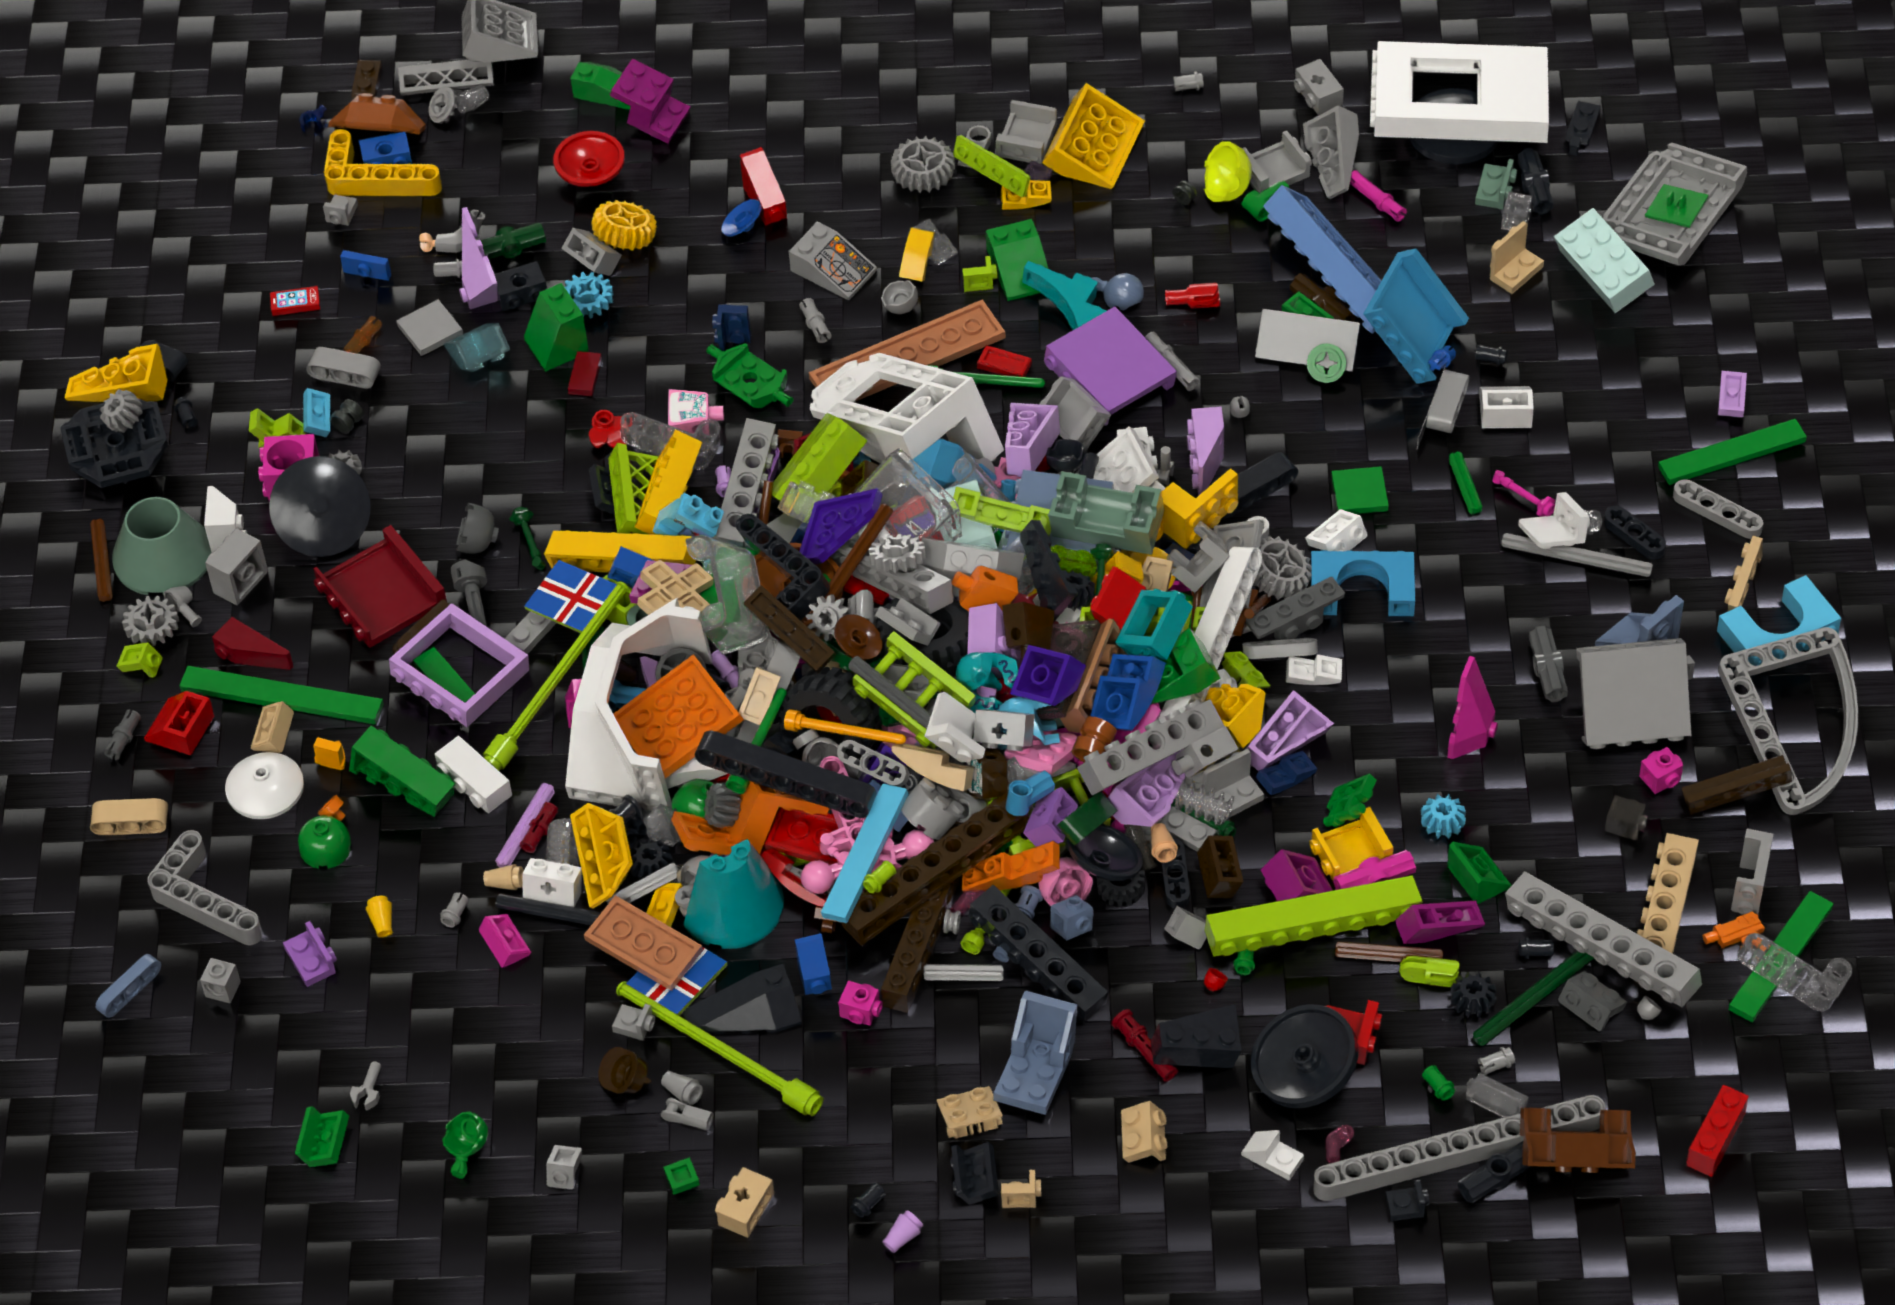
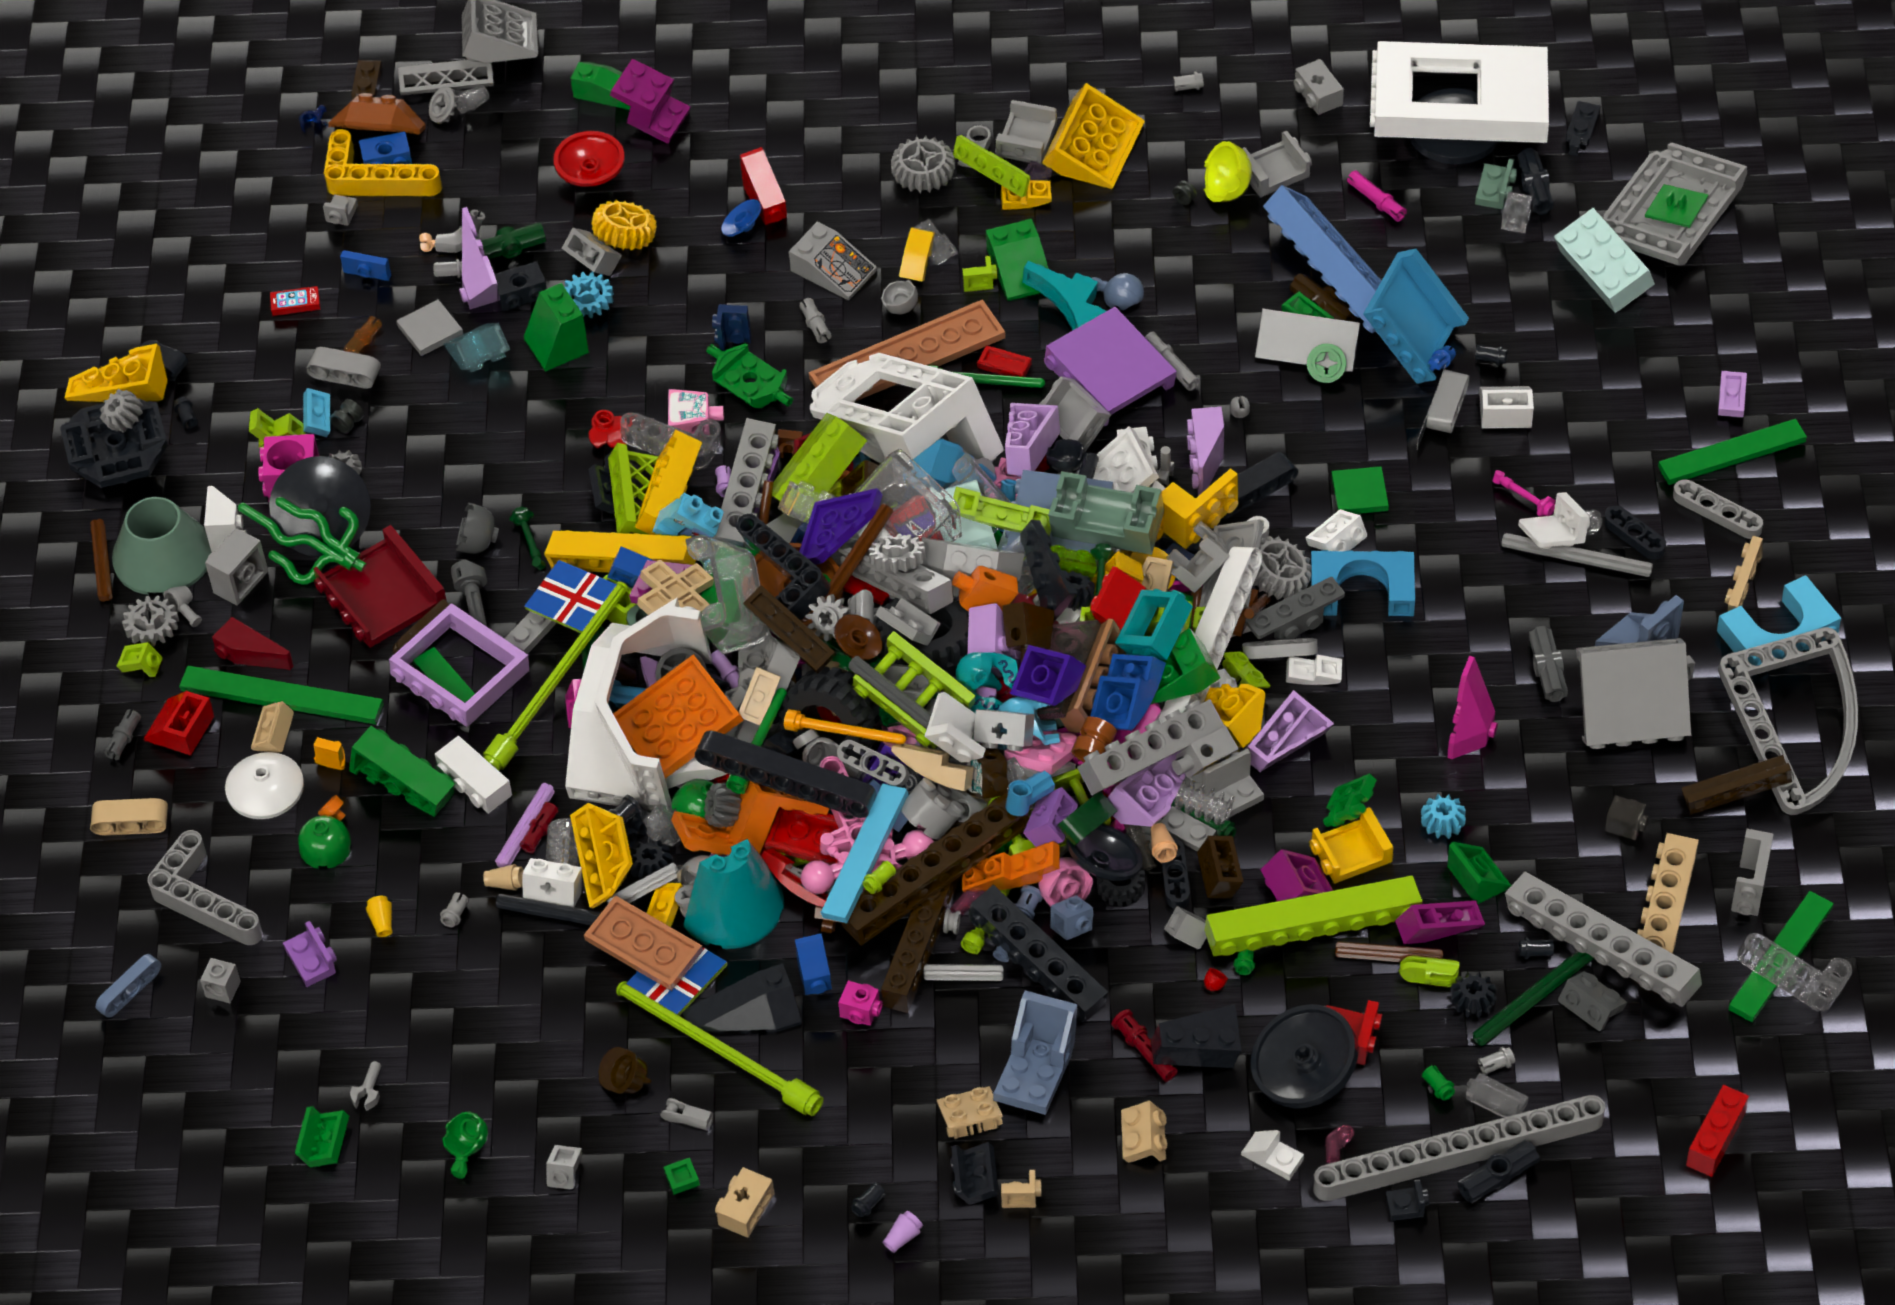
(334, 551): none -> green plant
(503, 939): dark pink slope -> none
(584, 373): dark red tile -> none
(634, 1021): light grey bracket -> none
(682, 1087): light grey cone -> none
(1195, 295): red arm -> none
(1255, 201): green piece -> none
(1290, 772): dark blue slope -> none
(1333, 144): light grey wedge -> none
(1377, 870): dark pink piece -> none
(1465, 483): green axle -> none
(1511, 262): tan bracket -> none
(1569, 1149): reddish brown bracket -> none
(1648, 1008): light grey hinge -> none
(1661, 770): dark pink brick -> none
(1734, 930): orange piece -> none

